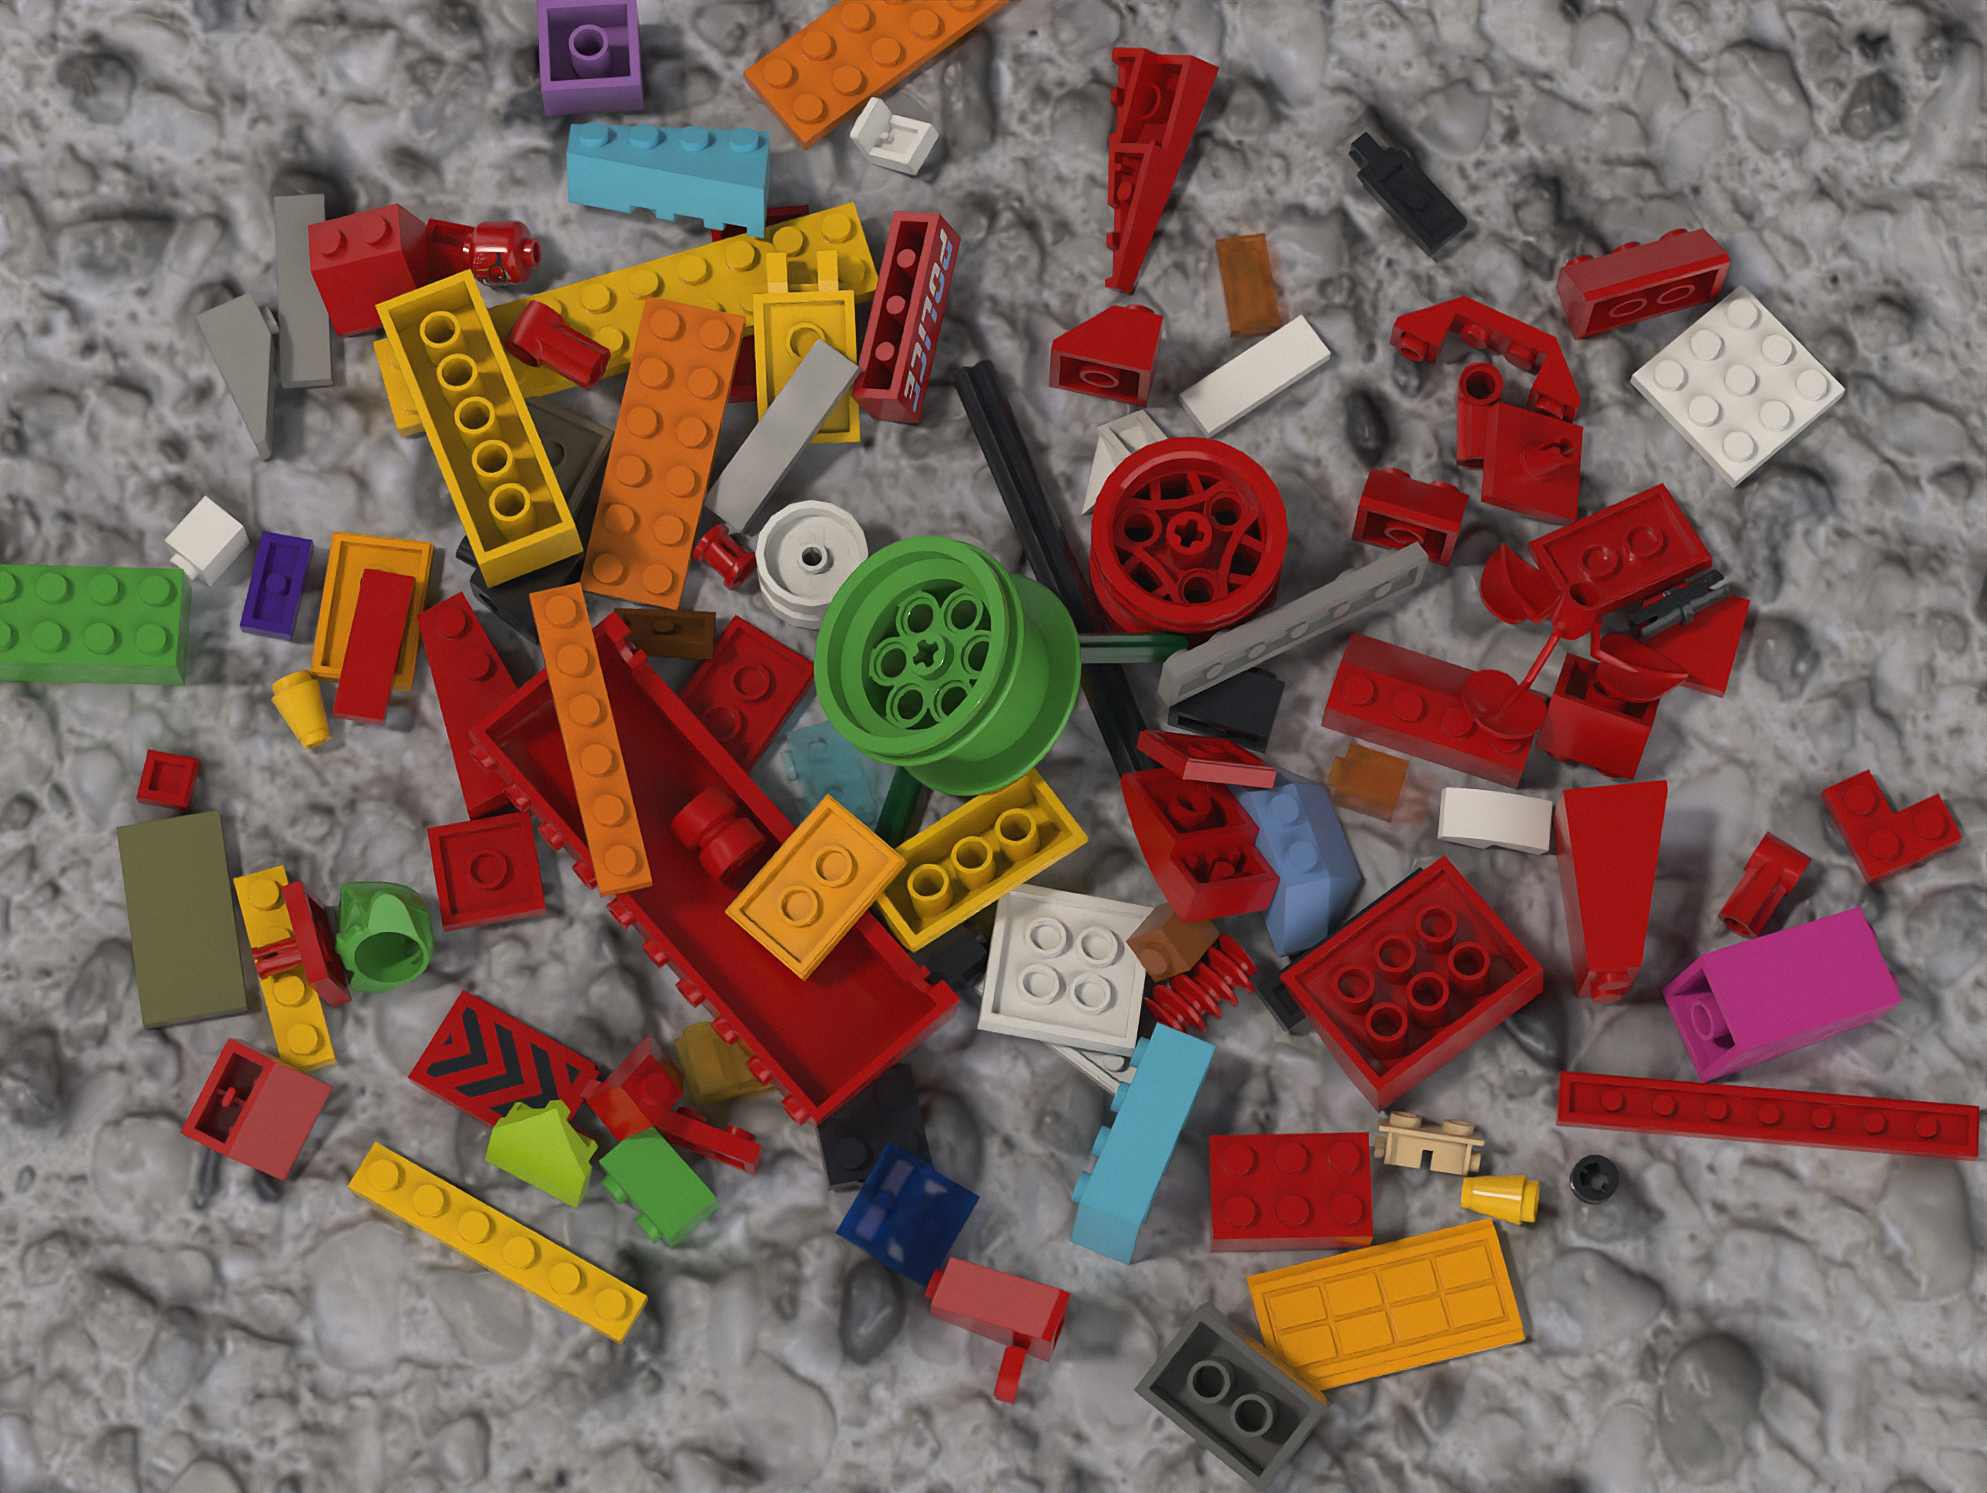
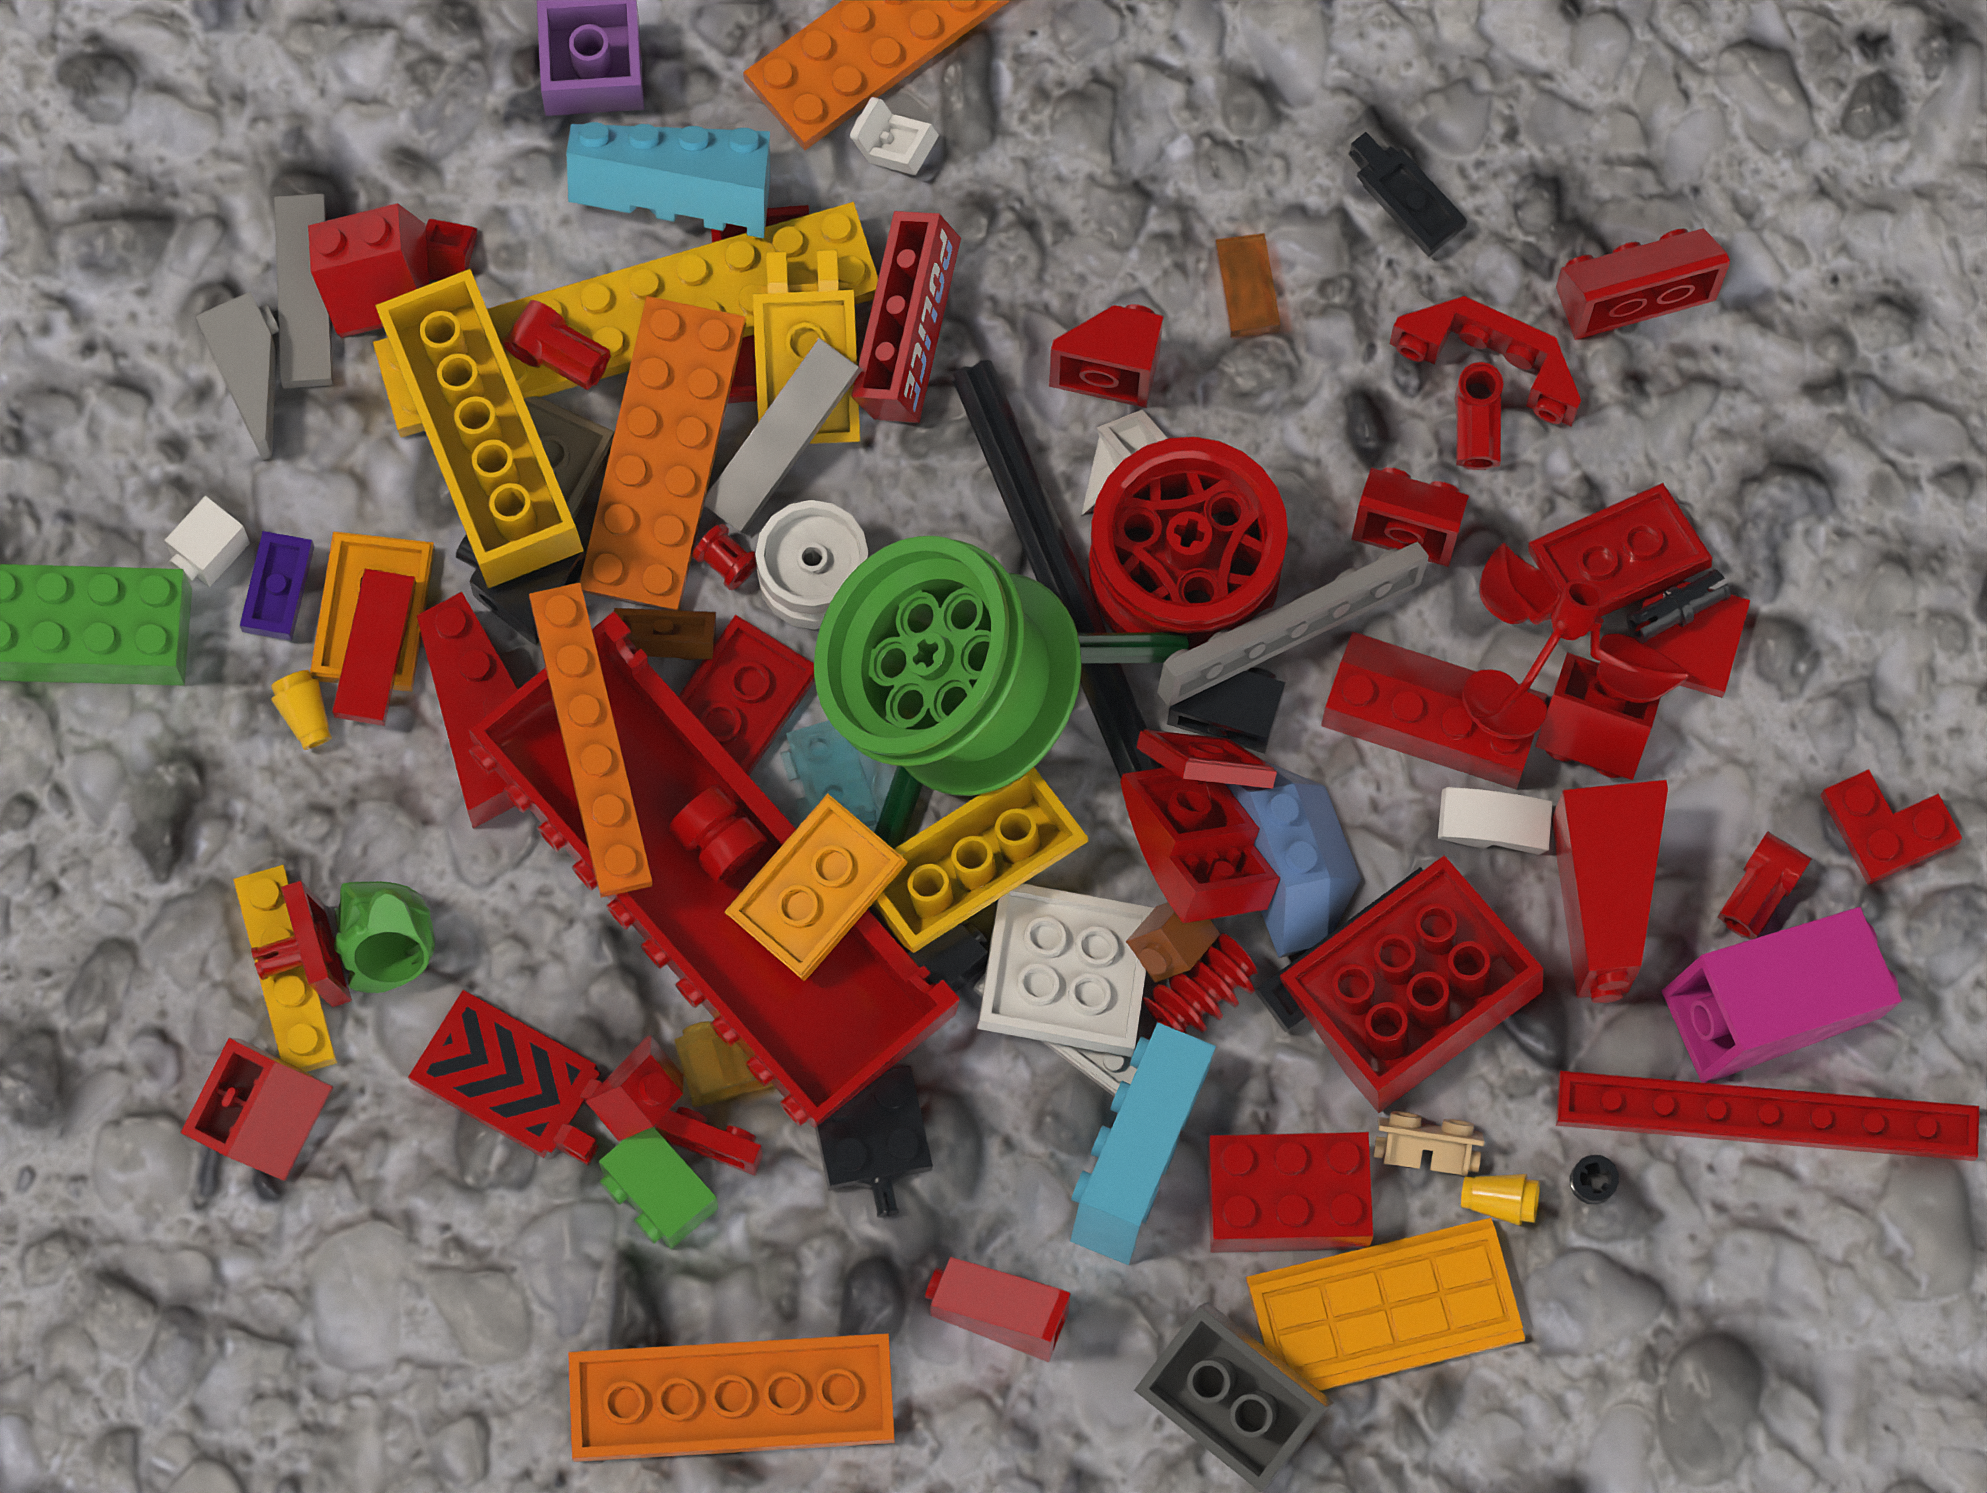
(168, 780): red tile -> none
(182, 919): olive tile -> none
(486, 871): red plate -> none
(498, 1243): yellow plate -> none
(501, 253): red head -> none
(543, 1150): lime slope -> none
(731, 1397): none -> orange plate
(907, 1215): clear blue slope -> none
(1010, 1374): red tile -> none
(1156, 117): red wedge -> none
(1254, 376): white tile -> none
(1367, 781): clear orange brick -> none
(1532, 464): red tile -> none
(1737, 385): white plate -> none

